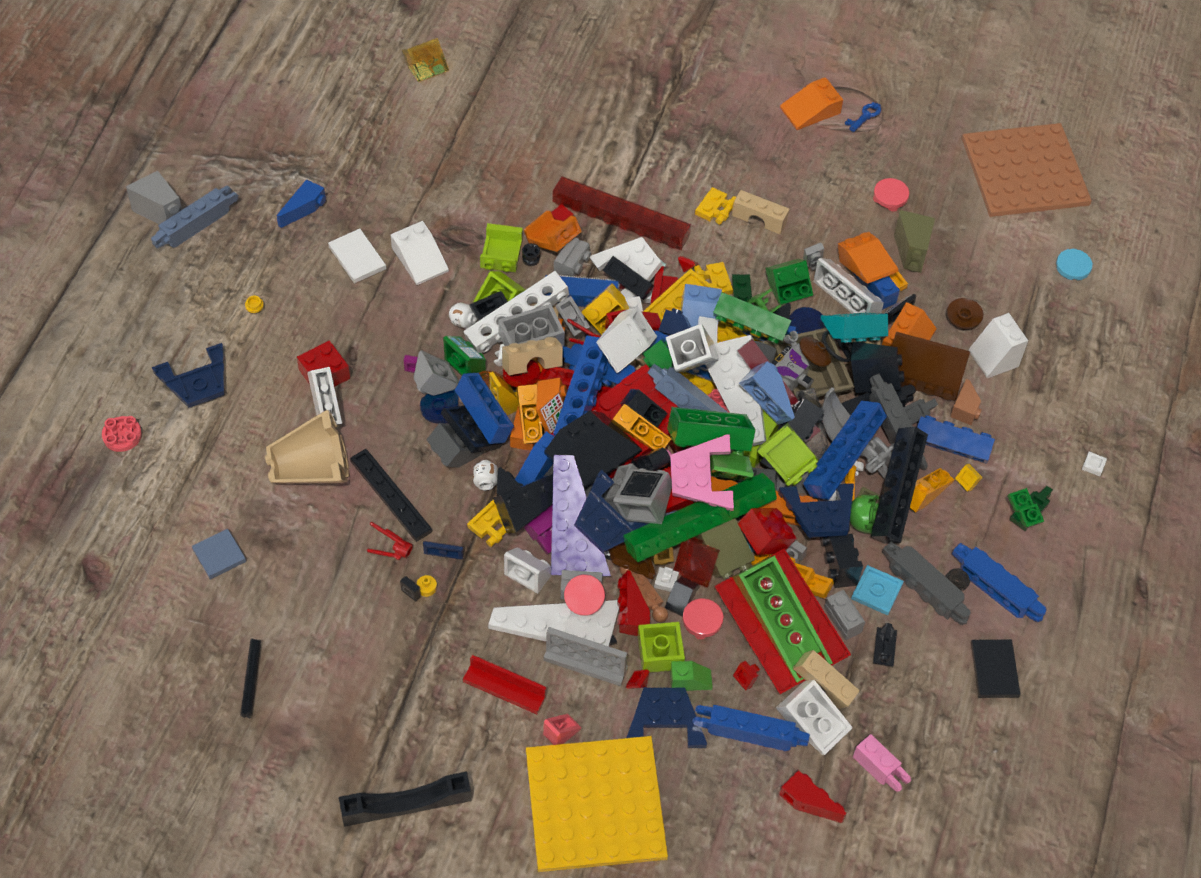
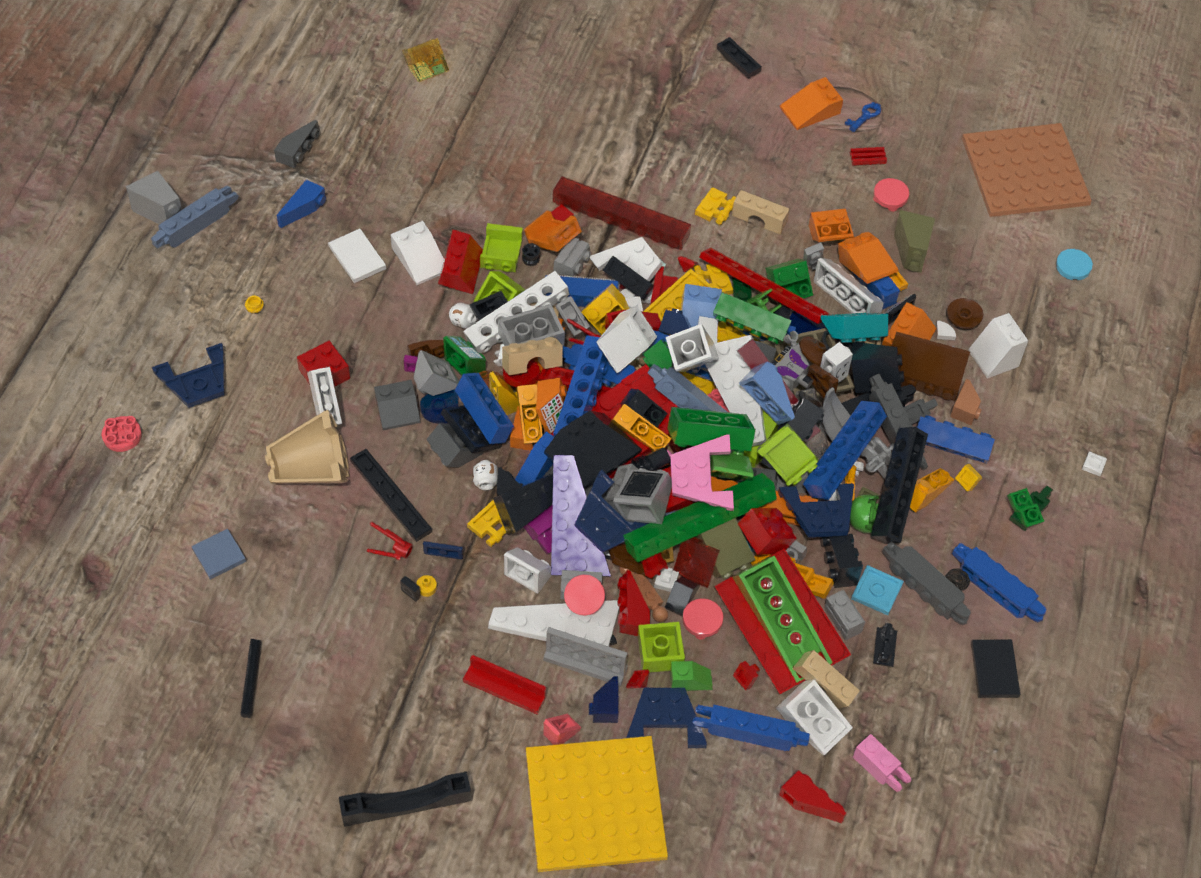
(294, 146): none -> dark grey slope
(397, 405): none -> dark grey slope
(433, 347): none -> reddish brown slope
(461, 262): none -> red slope
(605, 703): none -> clear blue slope
(653, 565): none -> red tile
(739, 57): none -> black plate
(762, 284): none -> red tile
(822, 380): none -> reddish brown wing
(830, 225): none -> orange slope
(837, 361): none -> white brick
(867, 155): none -> red tile
(945, 331): none -> white tile

